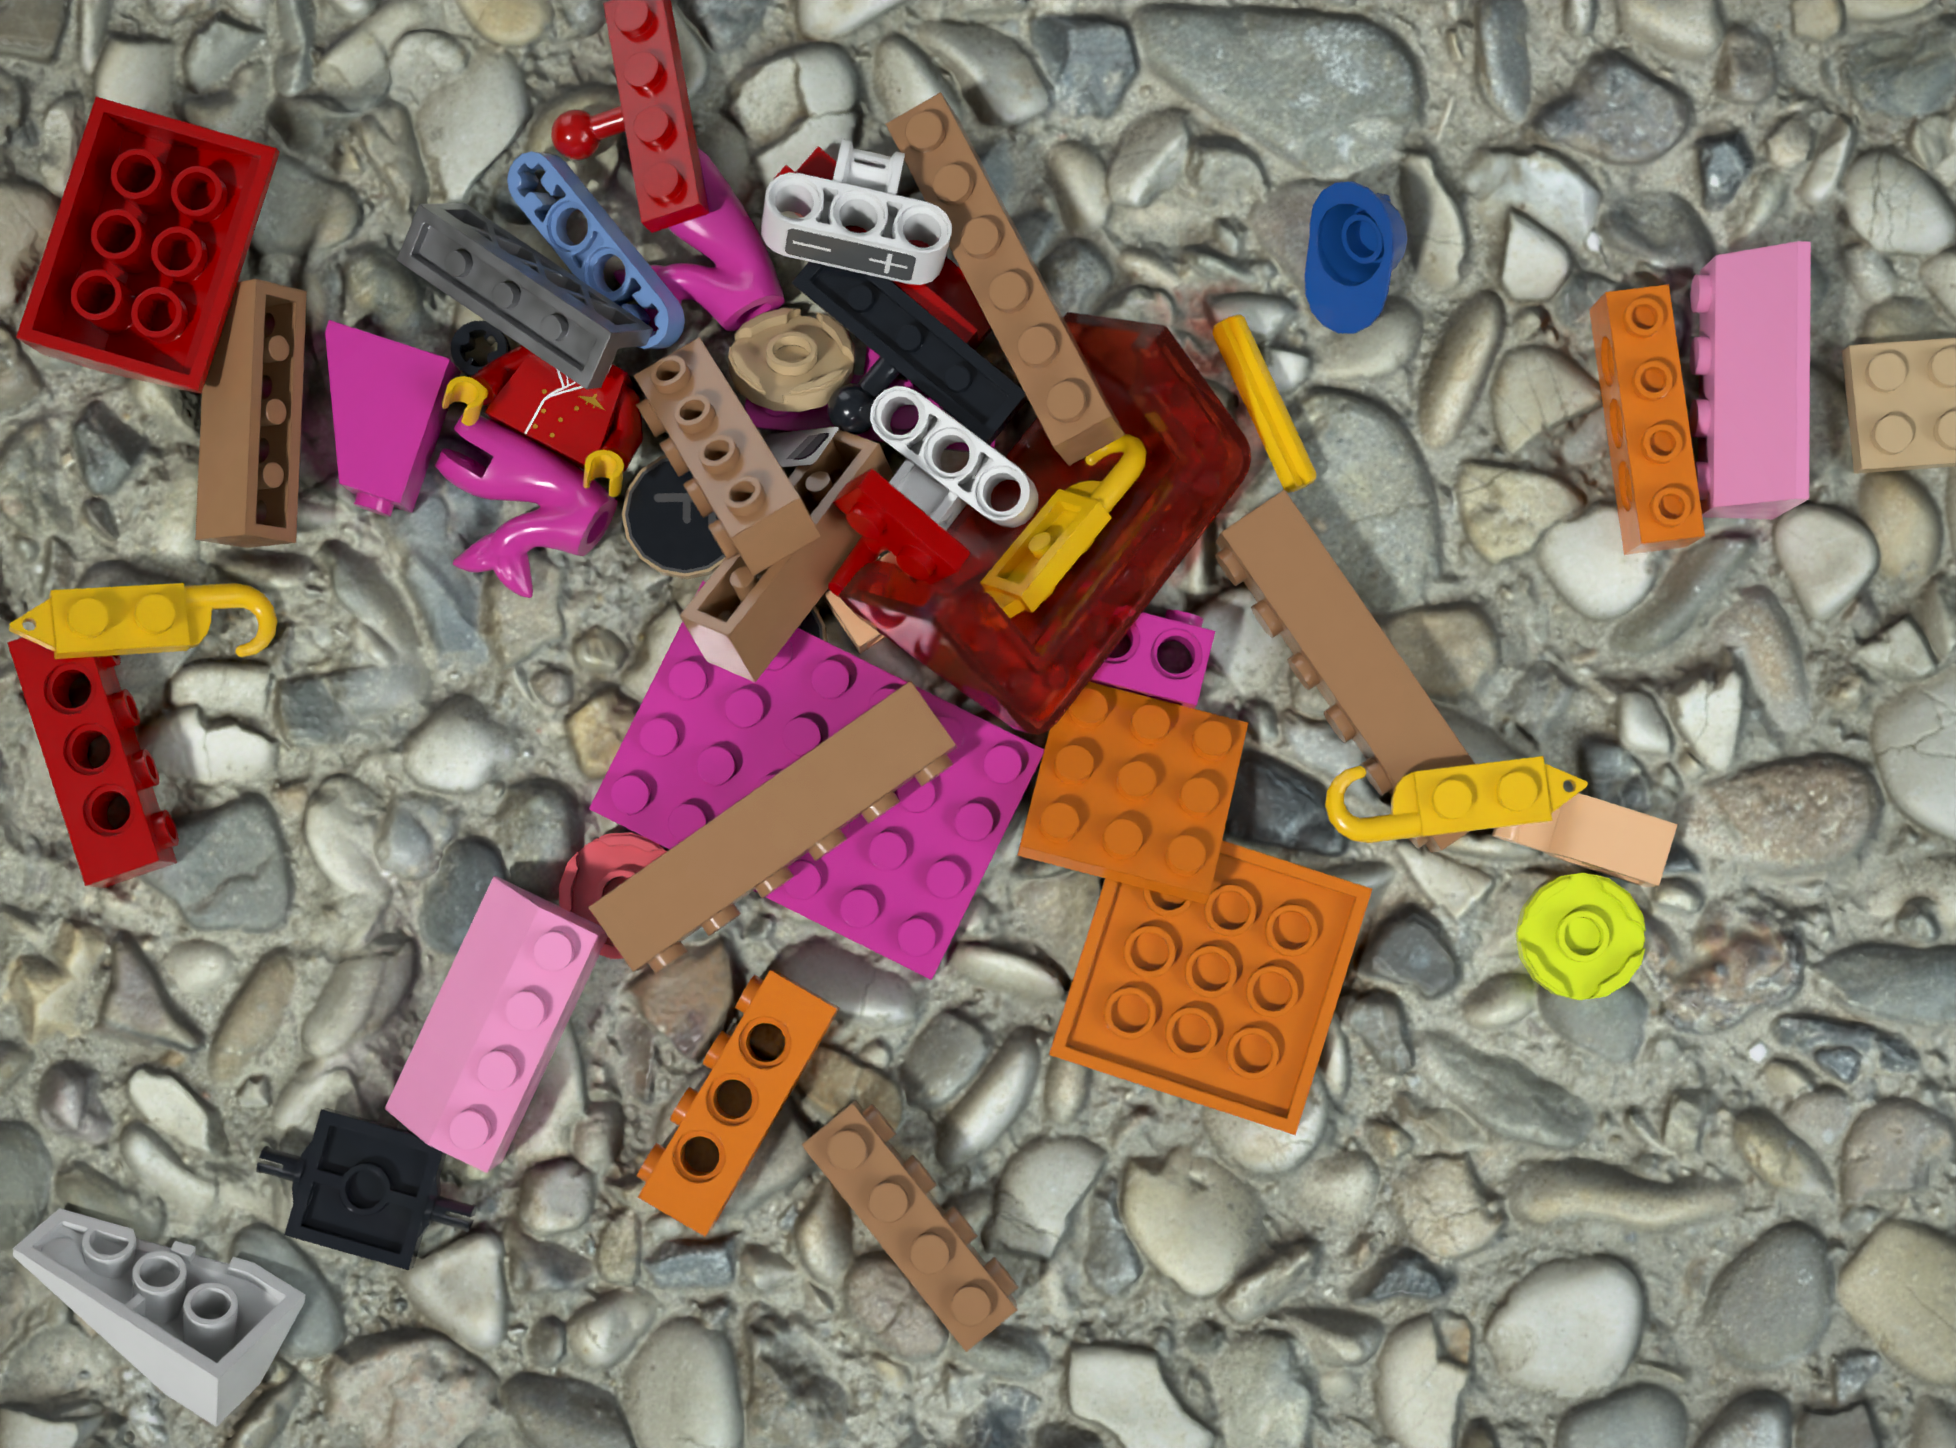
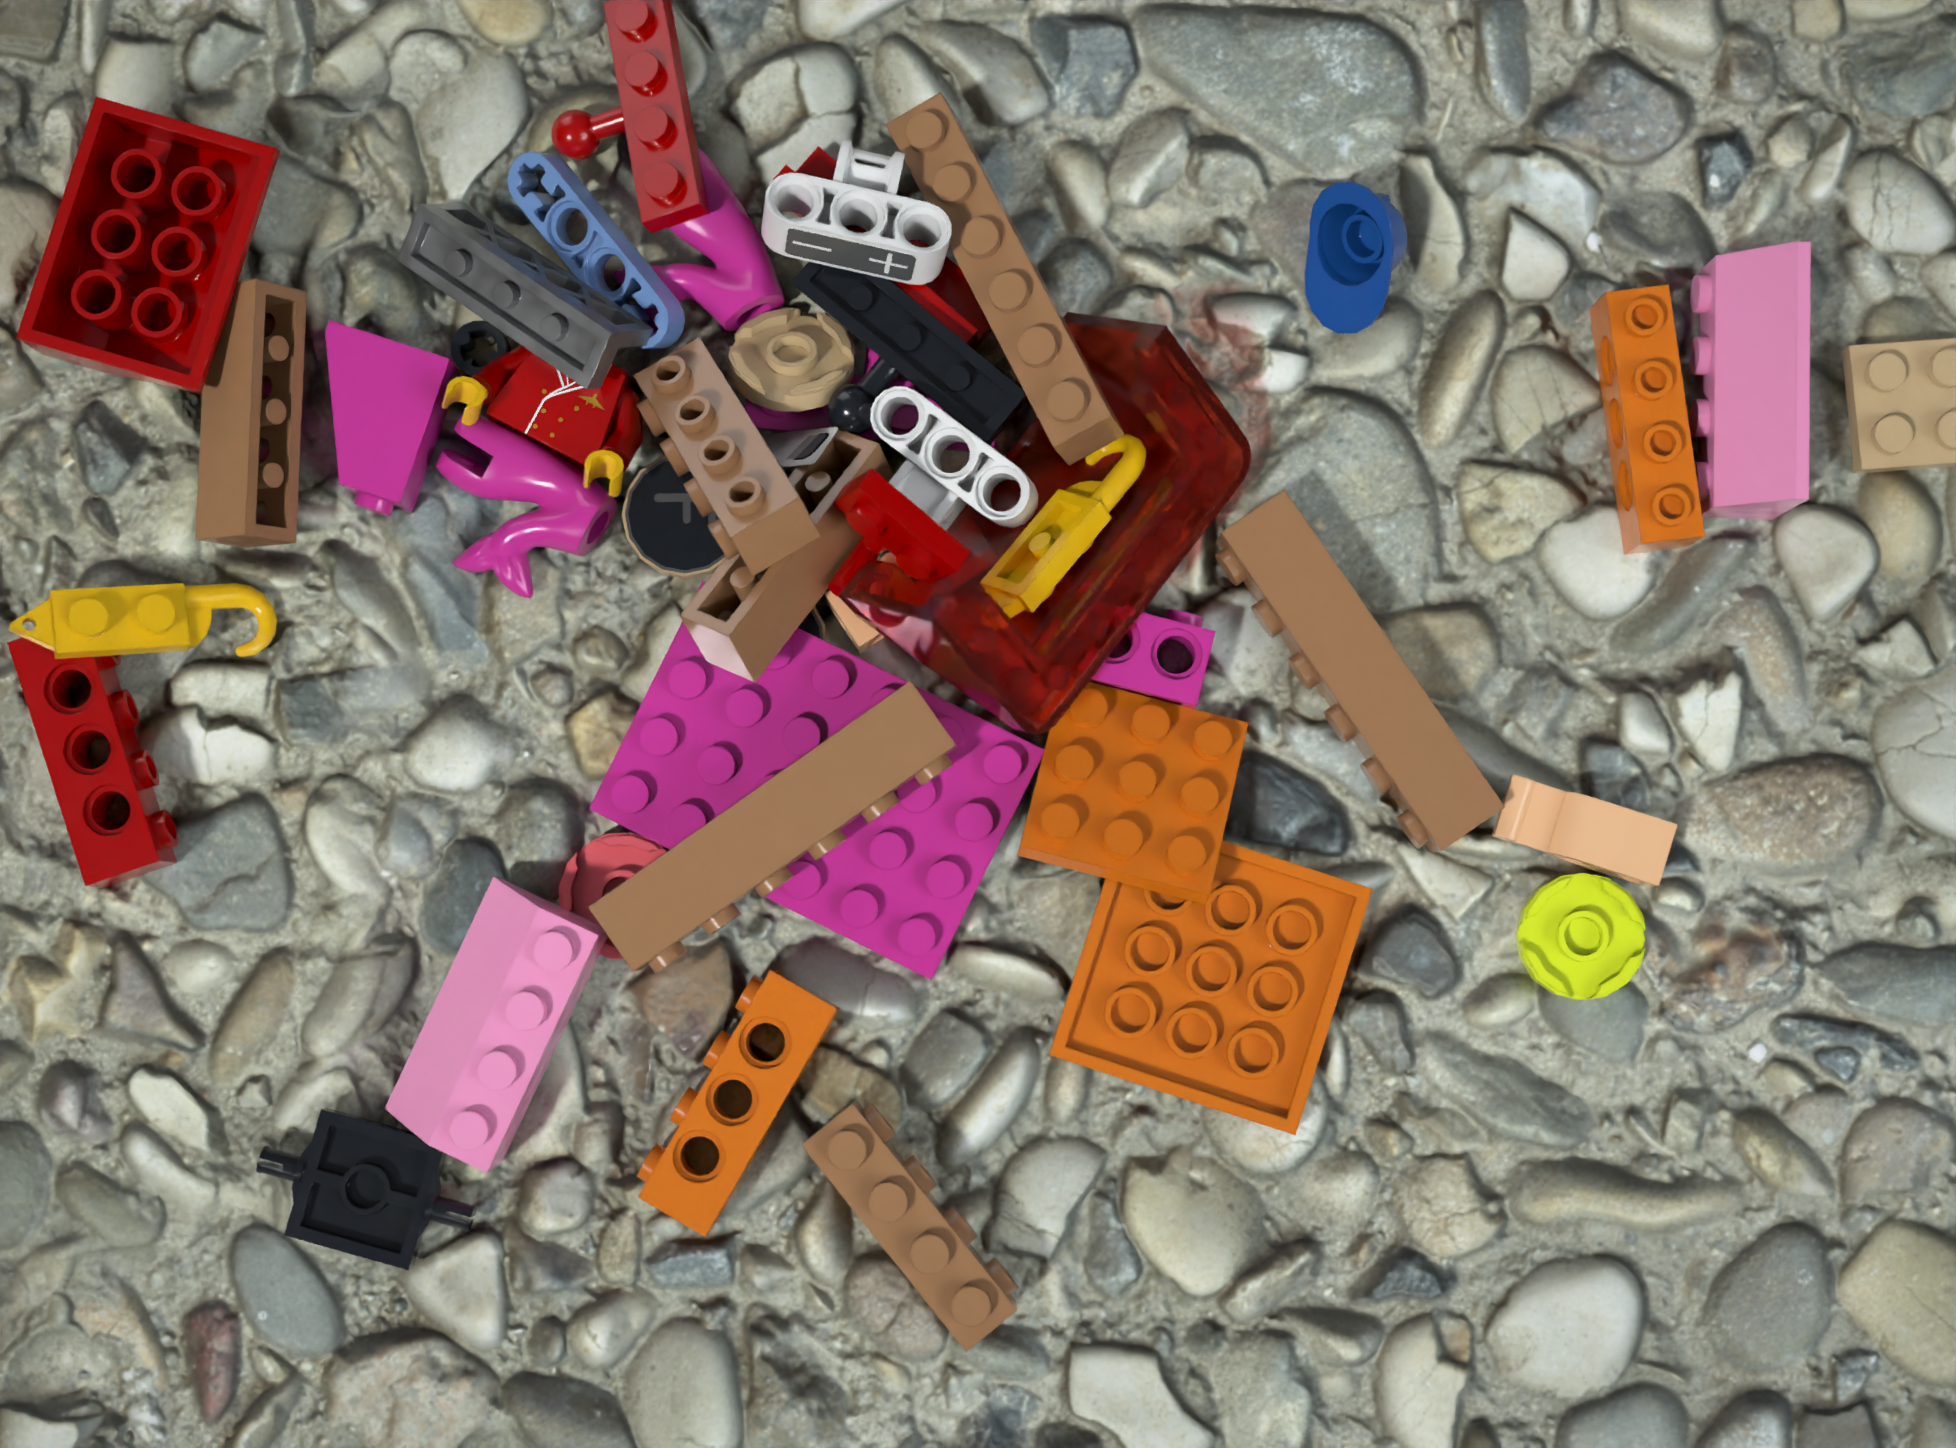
(178, 1317): white wedge -> none
(1264, 403): yellow axle -> none
(1456, 800): yellow plate -> none

